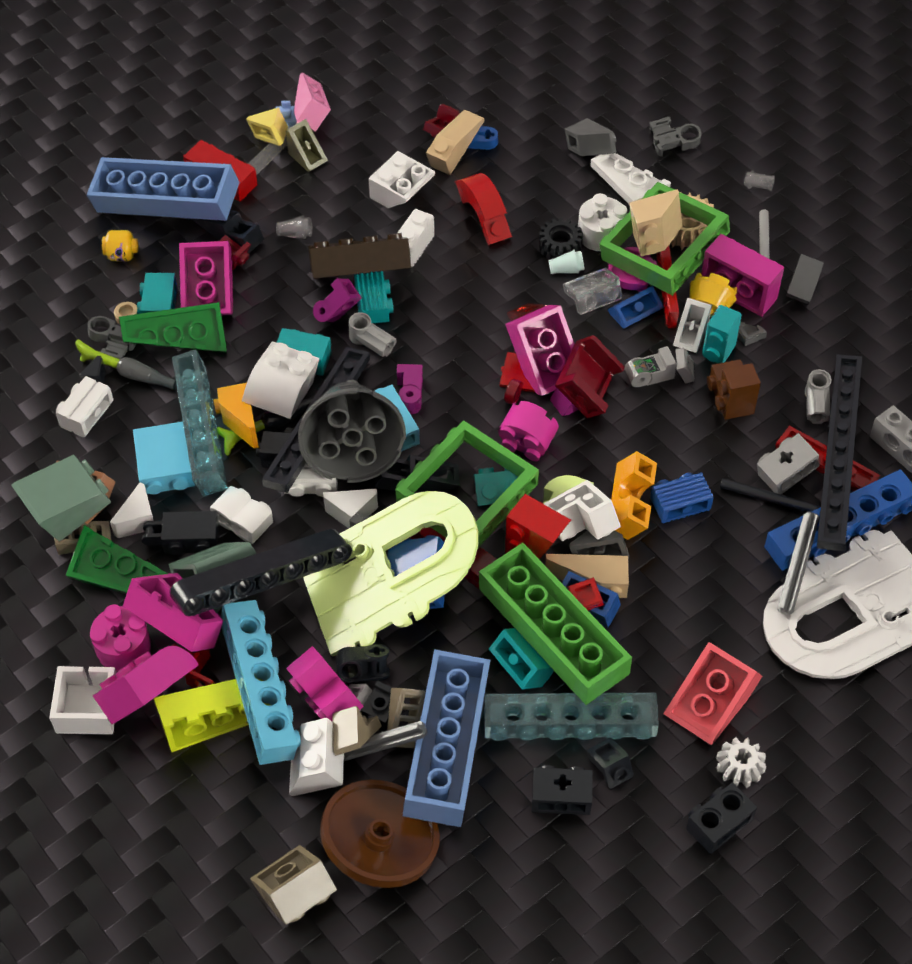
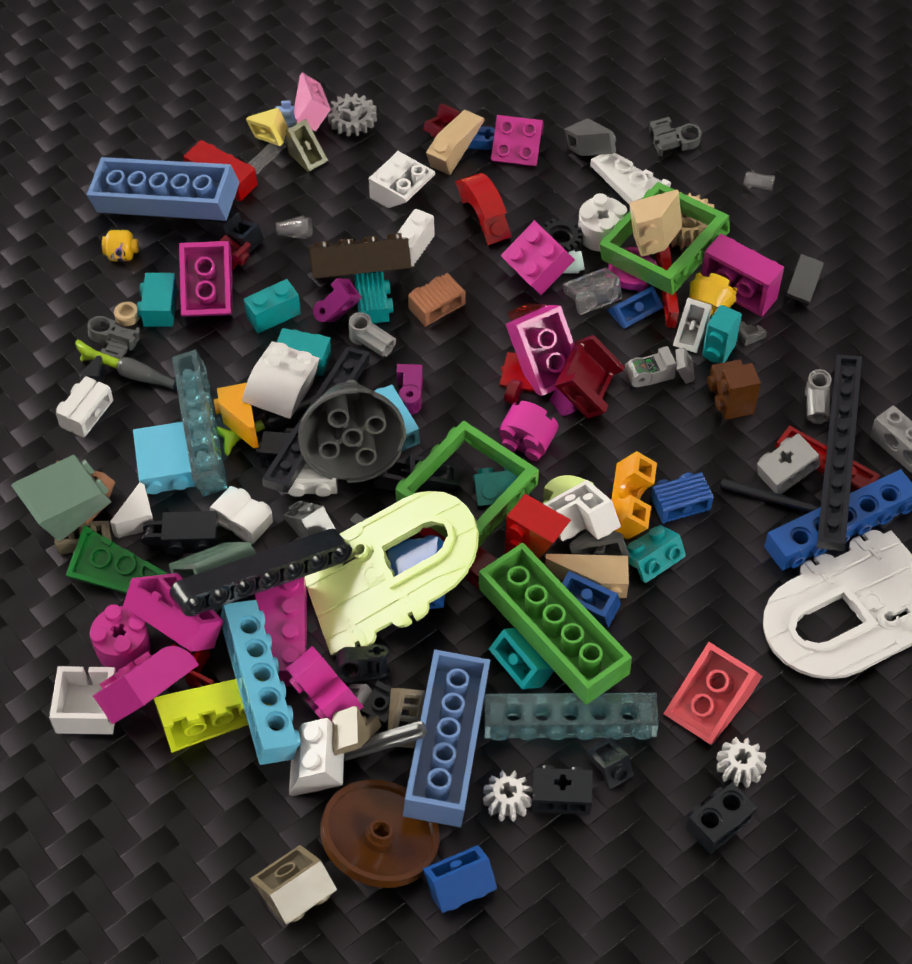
(185, 327): green wing -> none
(272, 306): none -> teal brick
(285, 622): none -> dark pink wedge
(308, 518): none -> dark grey slope
(345, 504): white slope -> none
(352, 114): none -> light grey gear
(436, 299): none -> nougat brick
(460, 879): none -> blue brick
(497, 798): none -> white gear
(517, 140): none -> dark pink bracket
(537, 257): none -> dark pink brick
(587, 593): red tile -> none
(655, 552): none -> teal bracket
(764, 233): light grey bar -> none
(798, 563): dark grey axle -> none

